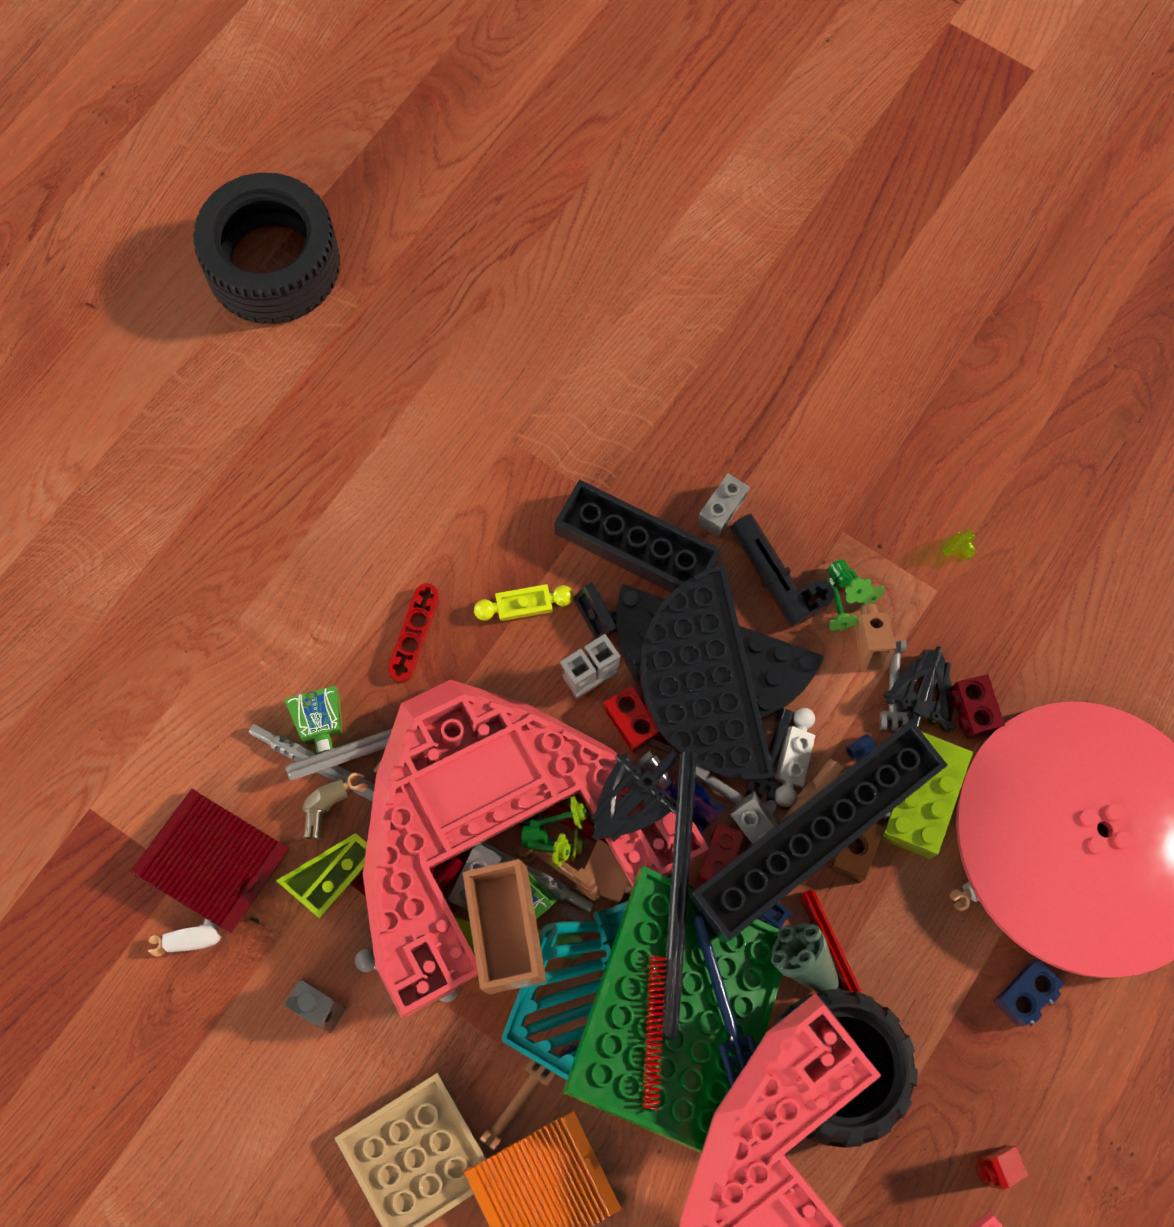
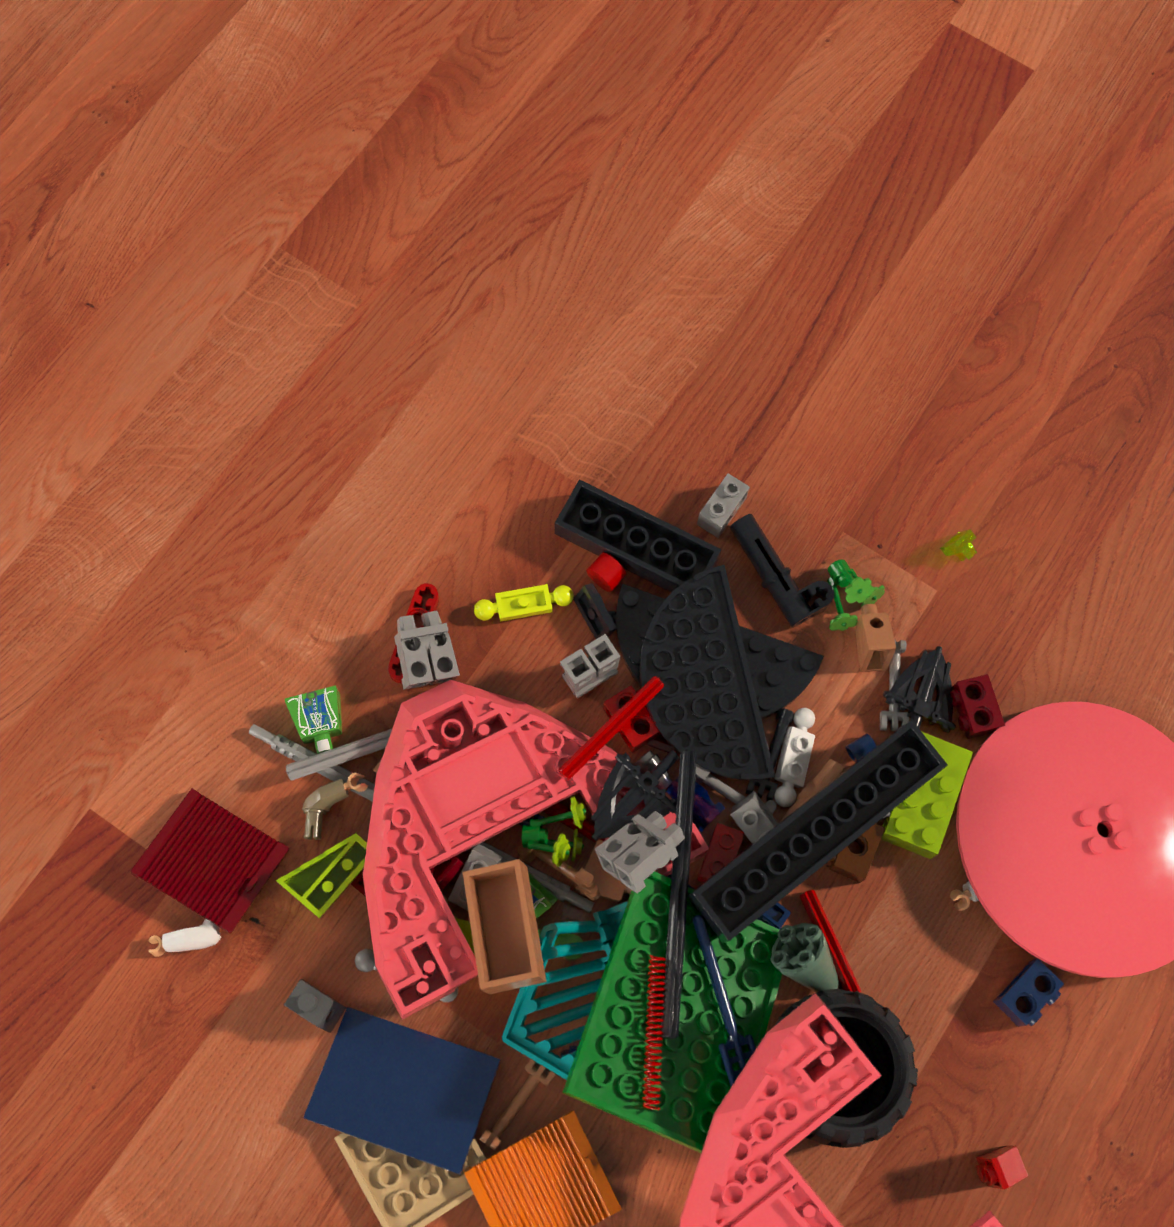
(259, 202): black tyre -> none
(403, 1090): none -> dark blue piece
(425, 651): none -> light grey hips
(606, 572): none -> red piece
(611, 728): none -> red axle
(639, 849): none -> light grey hips

